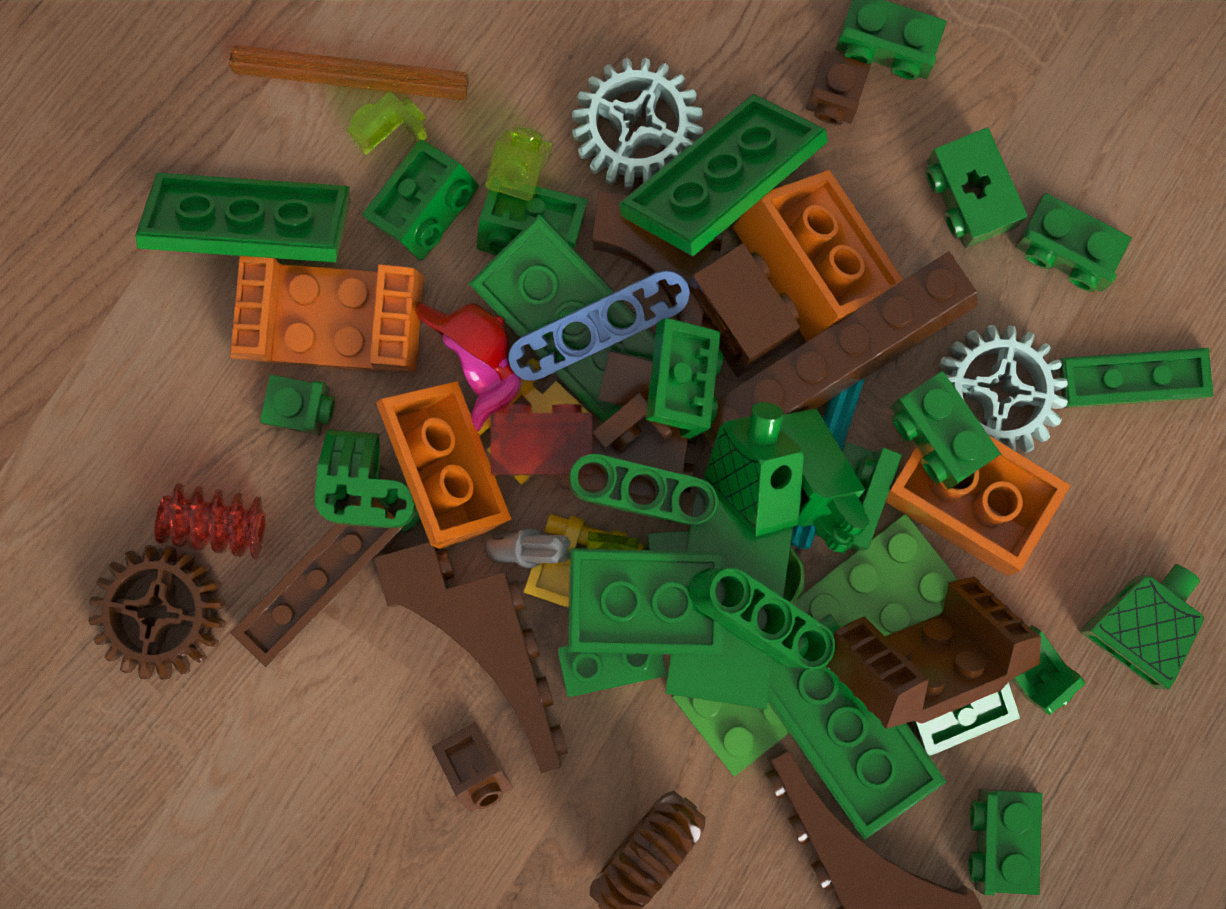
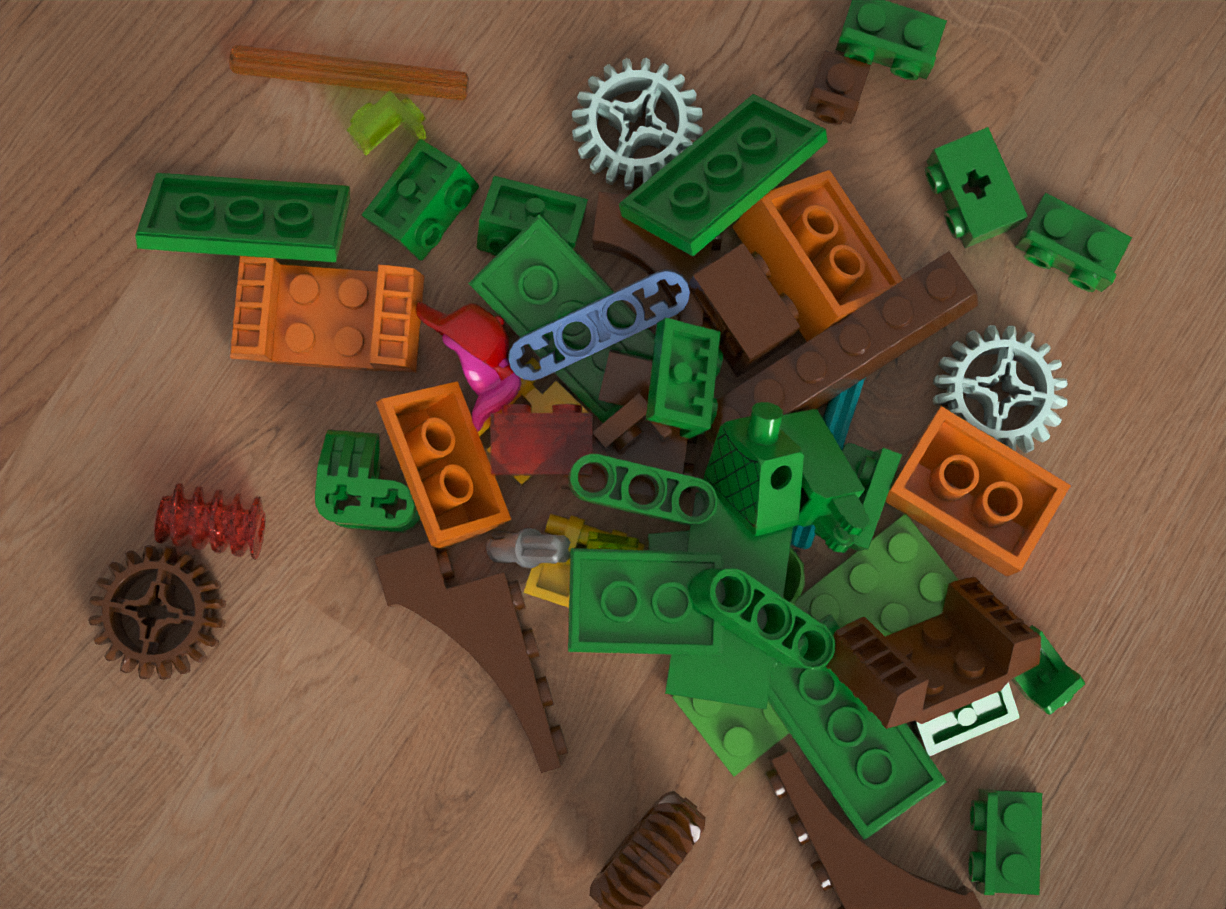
(297, 405): green bracket -> none
(311, 586): reddish brown plate -> none
(472, 768): reddish brown bracket -> none
(518, 163): clear neon green bracket -> none
(602, 671): green bracket -> none
(943, 431): green bracket -> none
(1137, 377): green tile -> none
(1149, 626): green torso -> none

